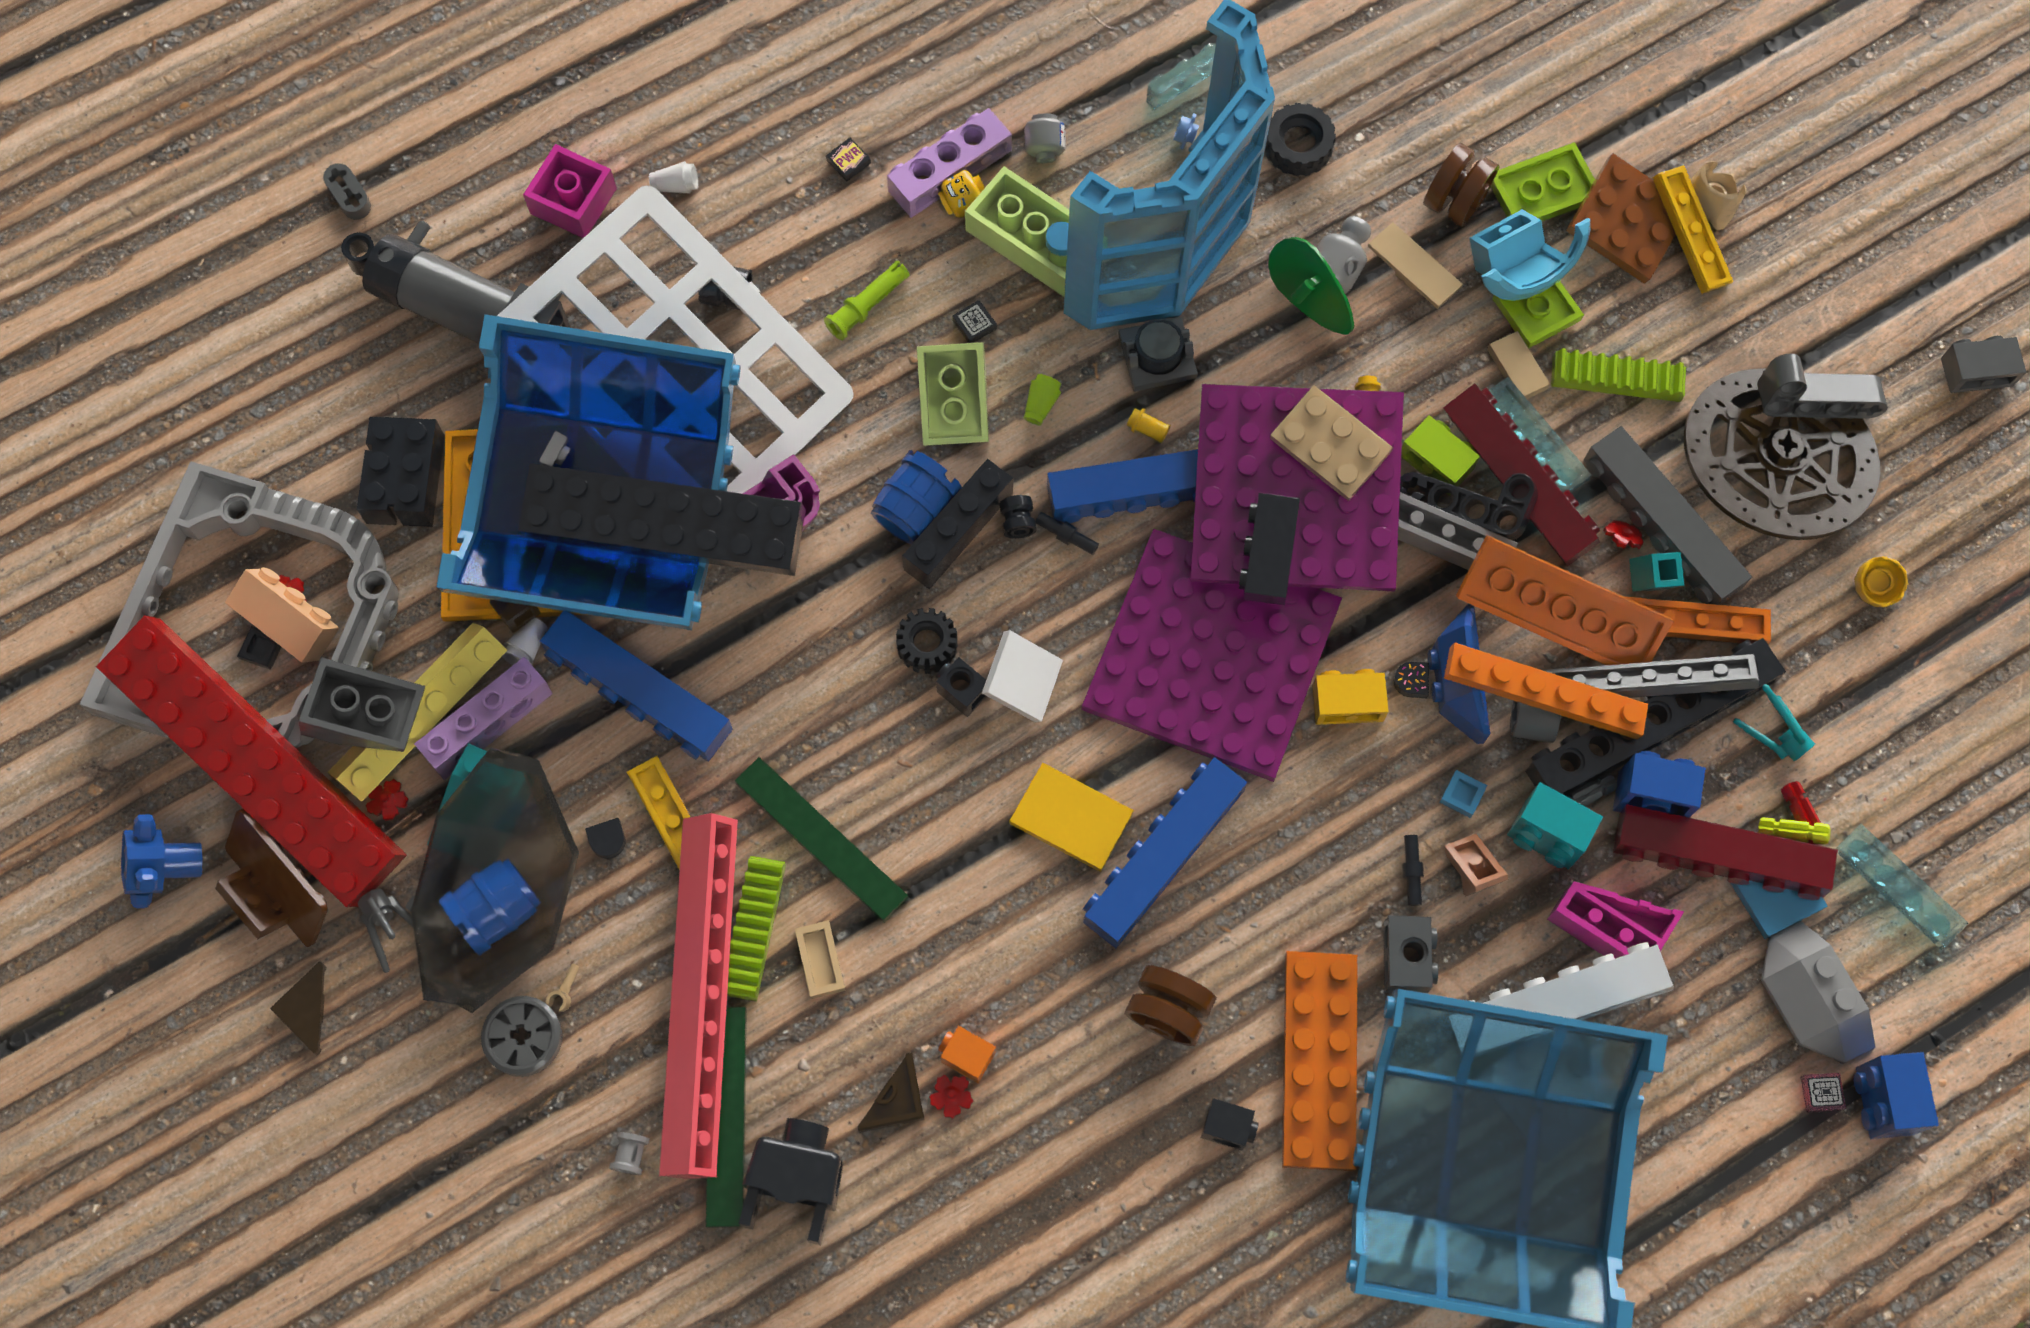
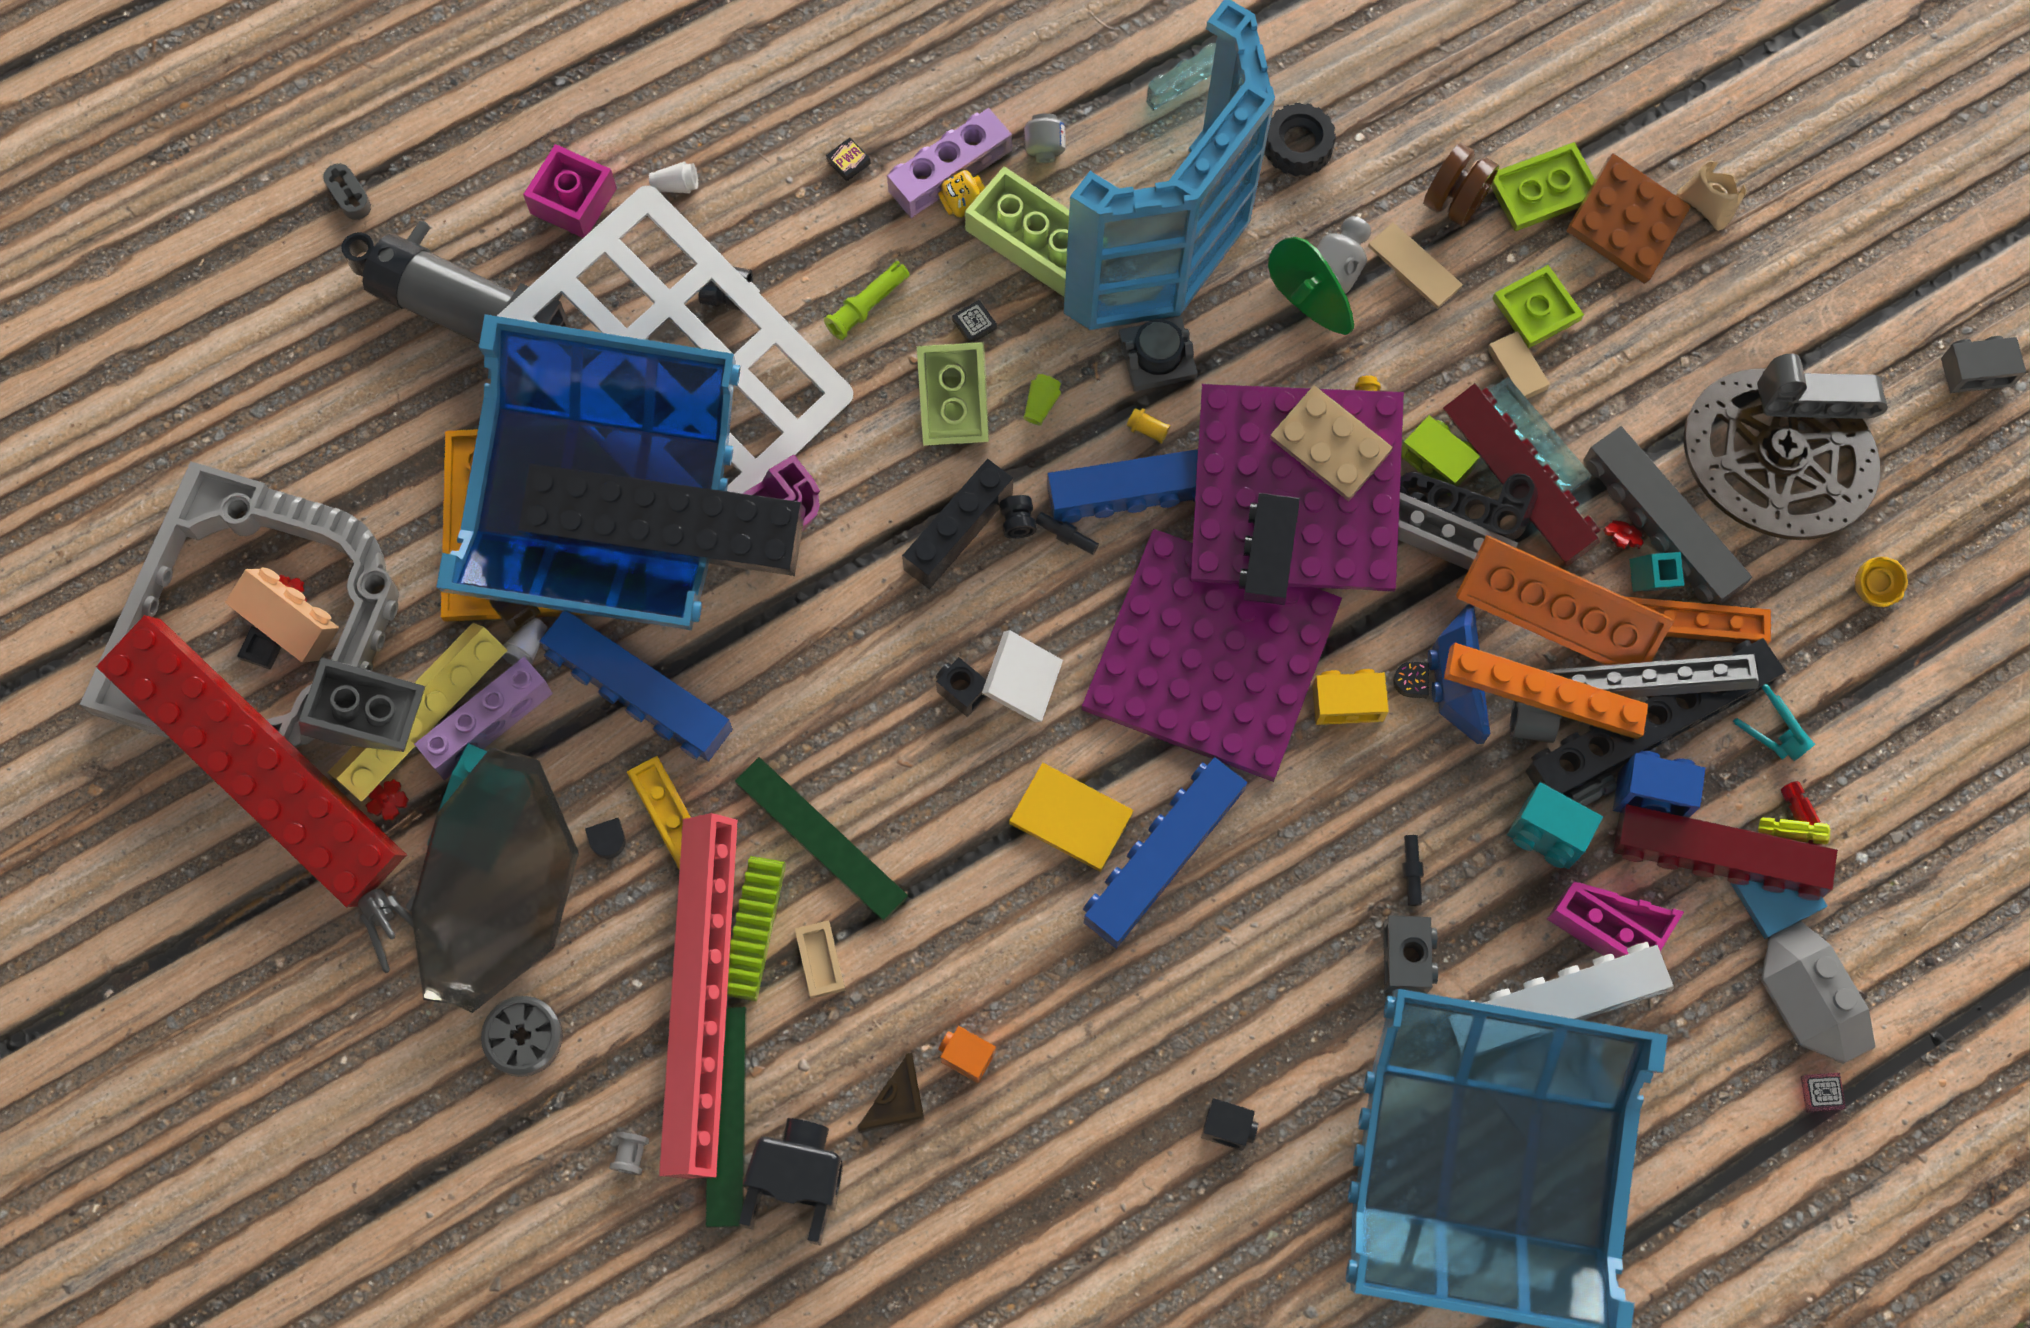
(150, 860): blue piece -> none
(269, 887): reddish brown bracket -> none
(304, 1007): dark brown tile -> none
(401, 471): black piece -> none
(490, 904): blue piece -> none
(555, 451): light grey plate -> none
(564, 989): tan hand -> none
(913, 496): blue piece -> none
(926, 621): black tyre -> none
(951, 1095): red plant -> none
(1057, 238): dark azure tile -> none
(1170, 1005): reddish brown wheel -> none
(1186, 130): light blue plate -> none
(1320, 1061): orange plate -> none
(1463, 794): dark azure tile -> none
(1475, 864): nougat slope -> none
(1518, 260): medium azure piece -> none
(1618, 375): lime gear -> none
(1692, 229): yellow tile -> none
(1896, 1096): blue brick -> none
(1901, 886): clear light blue plate -> none

